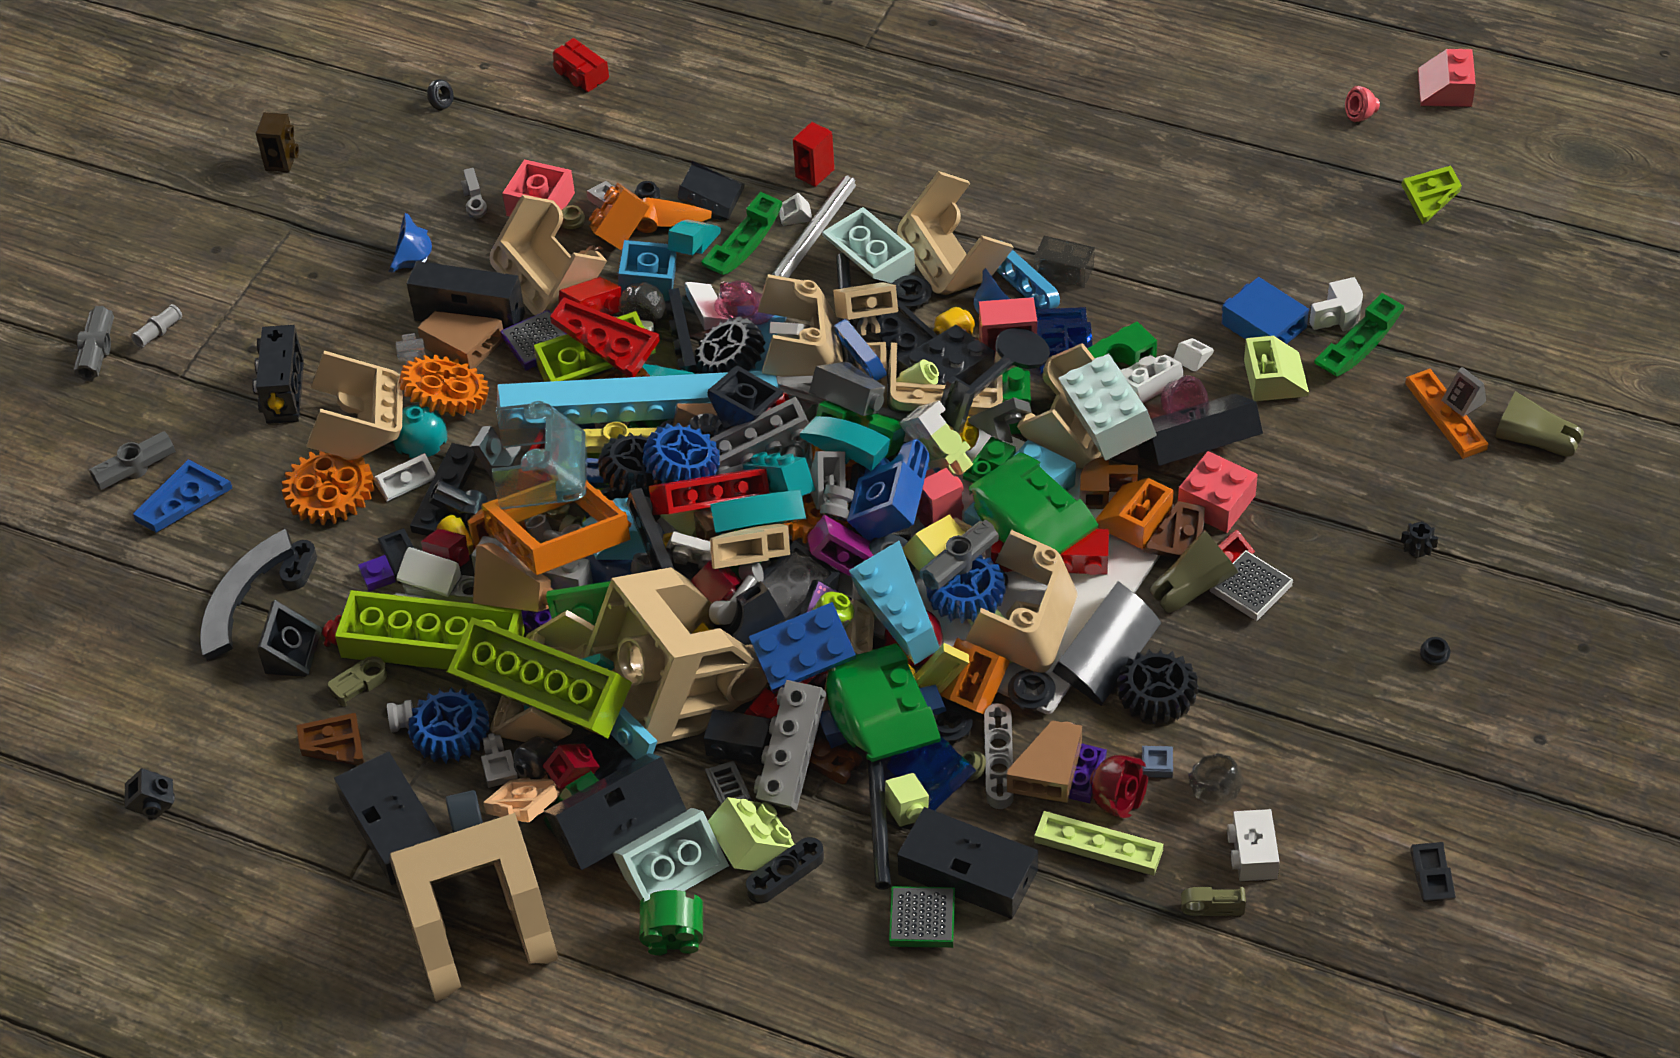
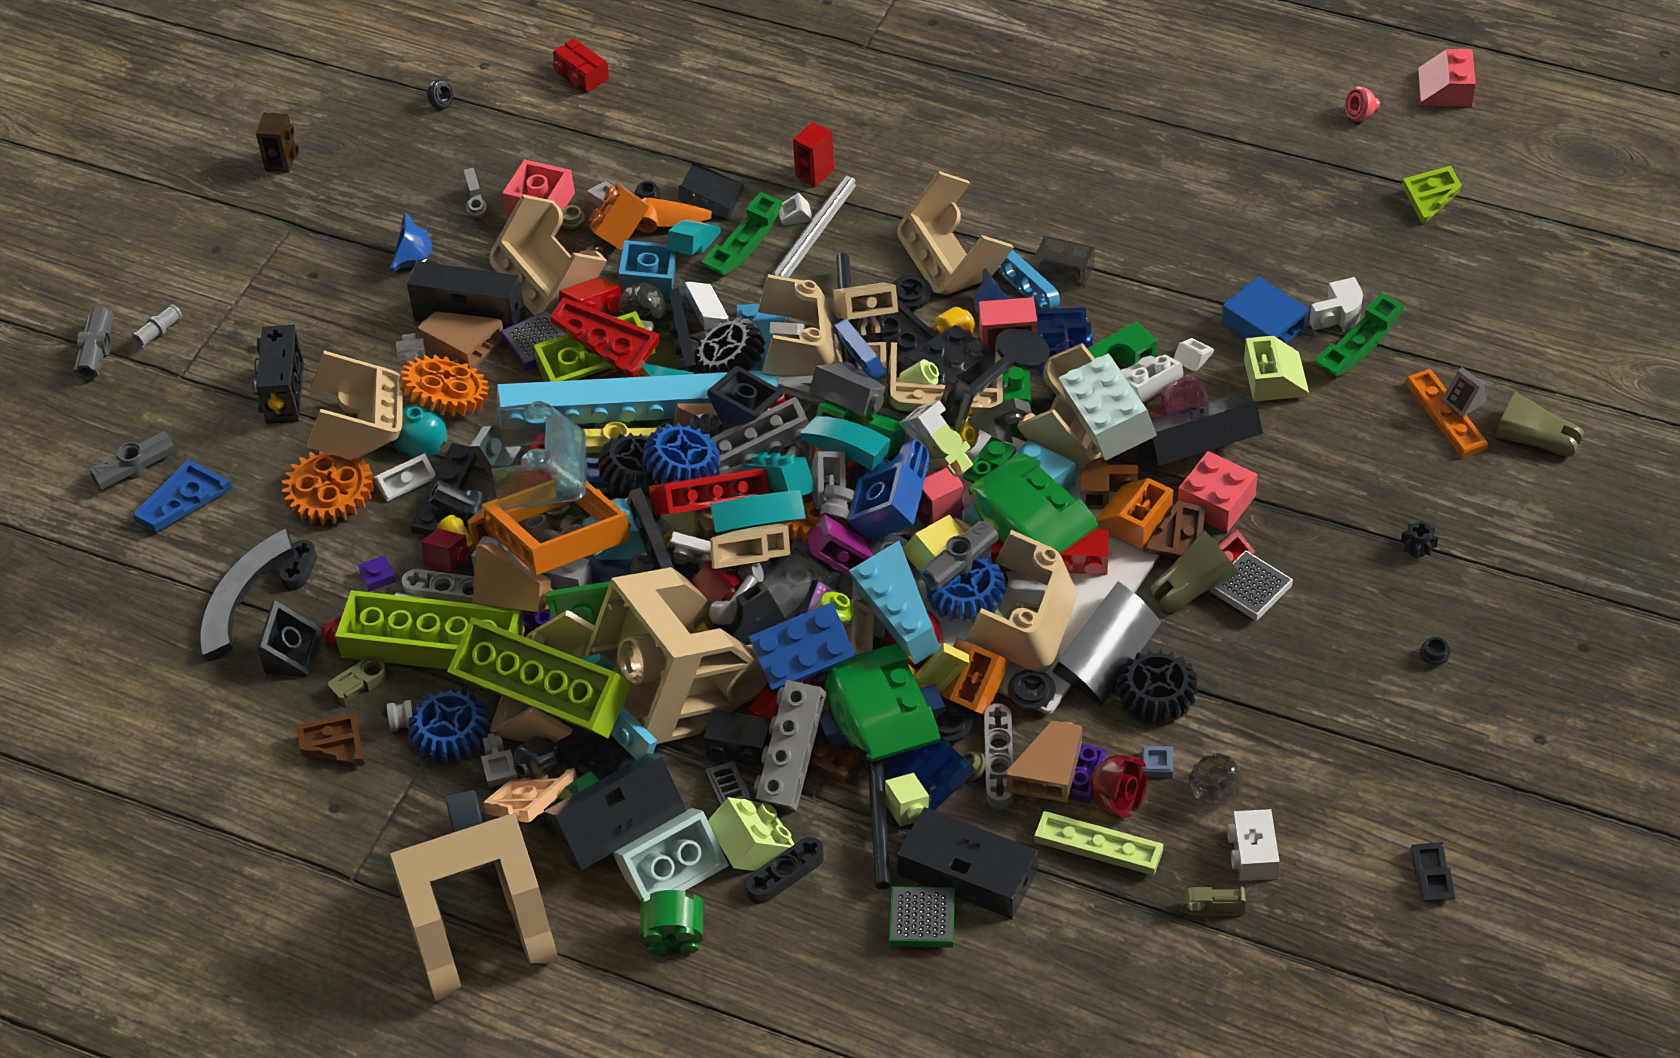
(149, 793): black brick -> none
(384, 809): black brick -> none
(394, 548): black tile -> none
(429, 572): white slope -> none
(570, 763): dark red brick -> none
(740, 299): clear pink piece -> none
(872, 246): light aqua slope -> none

